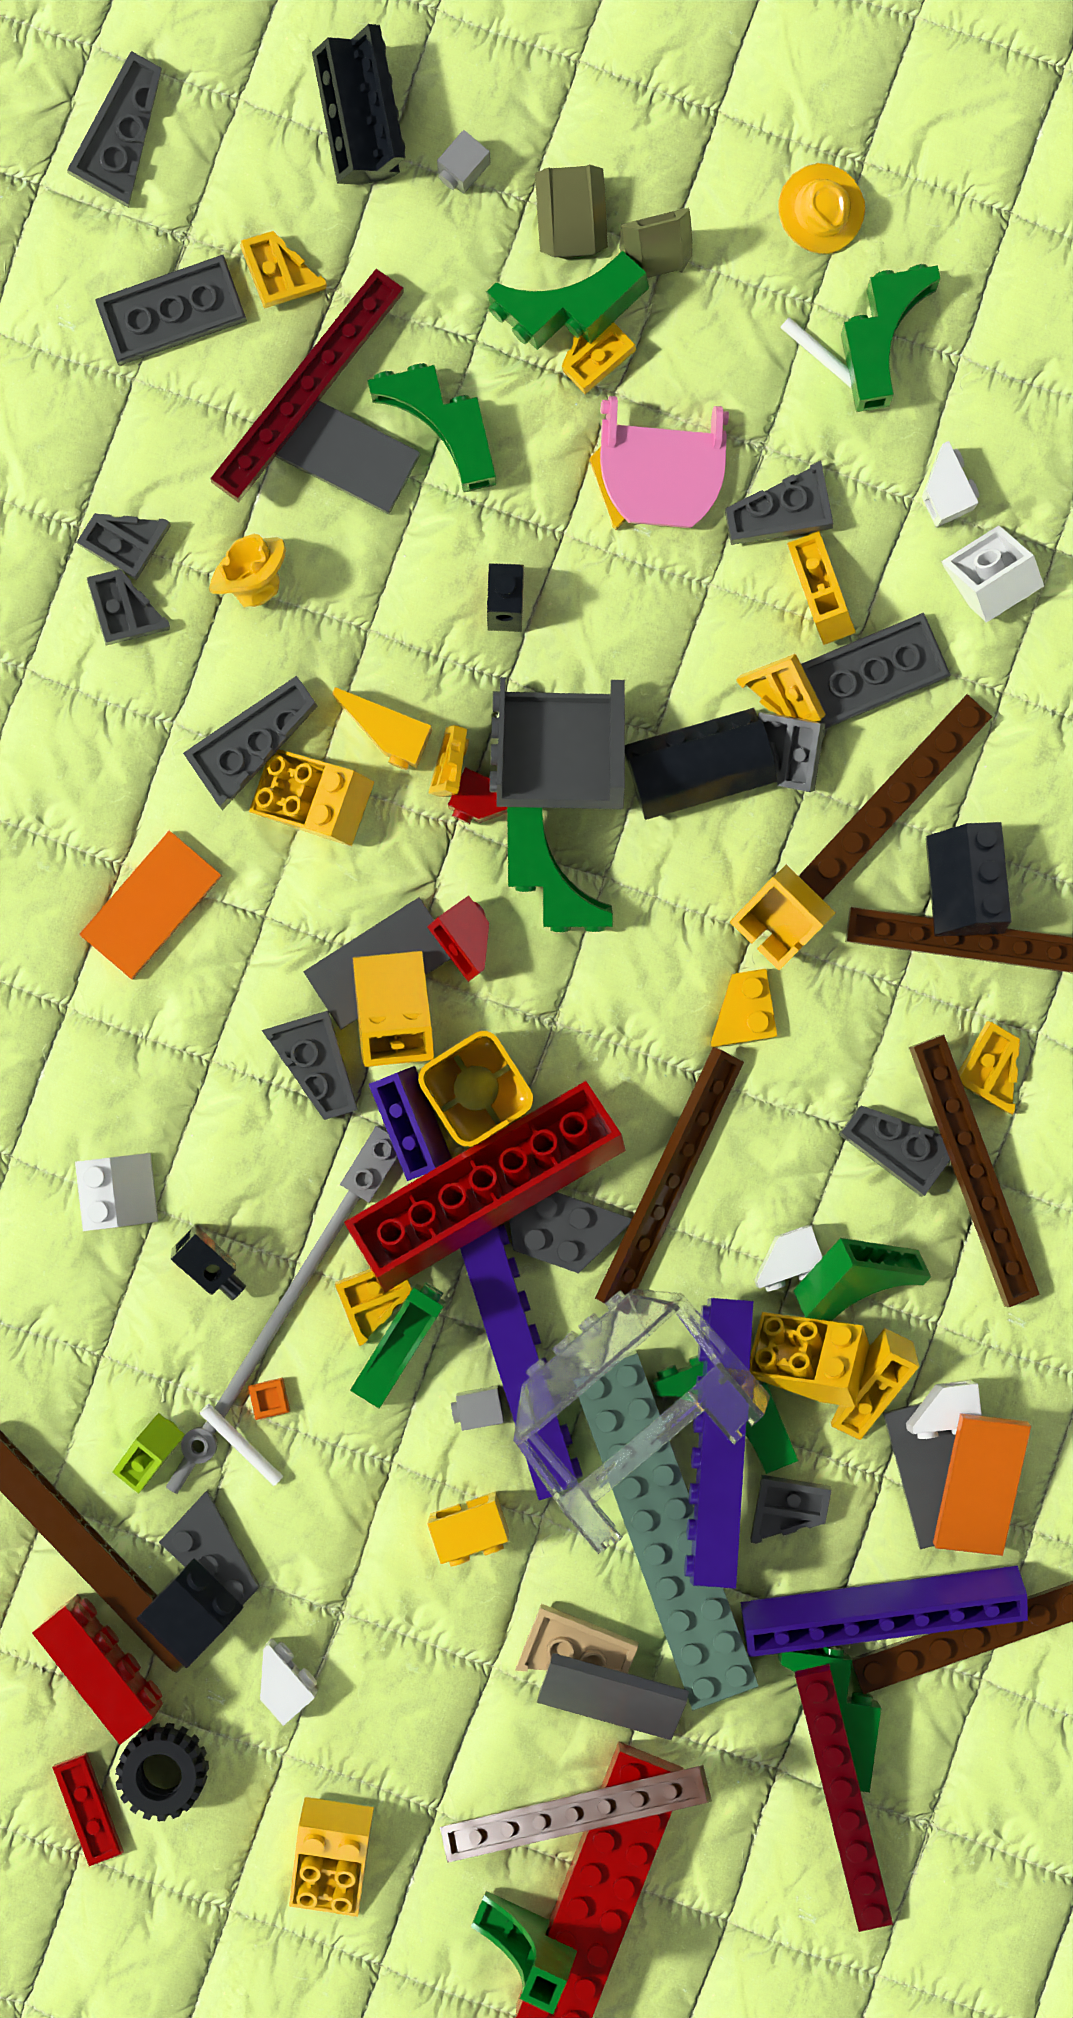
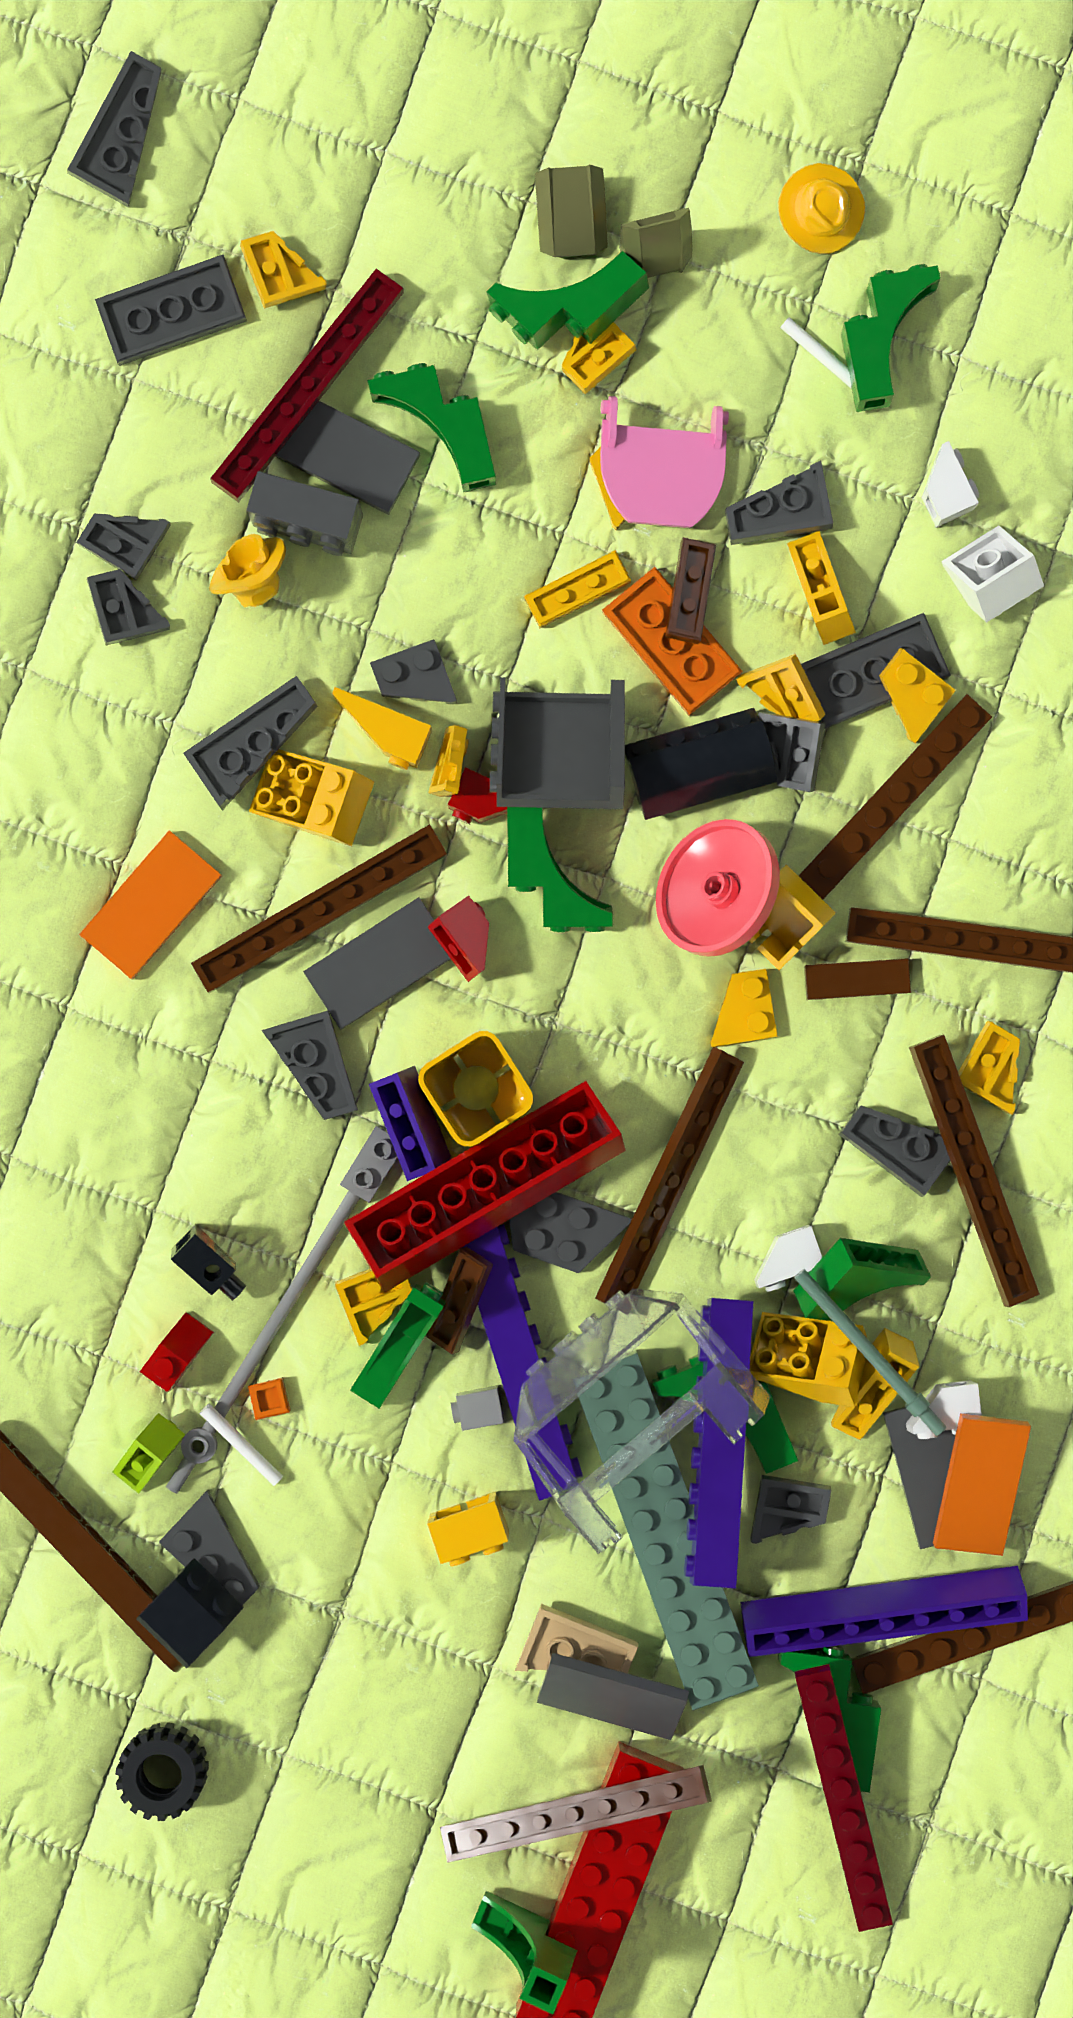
(88, 1809): red tile -> none
(99, 1668): red brick -> none
(116, 1191): white slope -> none
(176, 1352): none -> red slope
(283, 1685): white slope -> none
(304, 514): none -> dark grey brick
(319, 909): none -> reddish brown plate
(331, 1856): yellow slope -> none
(359, 107): black brick -> none
(393, 1009): yellow slope -> none
(414, 674): none -> dark grey wing
(461, 1297): none -> reddish brown tile
(463, 162): light grey brick -> none
(505, 597): black torso -> none
(577, 589): none -> yellow tile
(685, 669): none -> orange tile
(690, 590): none -> reddish brown tile
(717, 888): none -> coral dish
(857, 979): none -> reddish brown tile
(914, 692): none -> yellow wing
(915, 1402): none -> sand green bar
(968, 880): black slope -> none

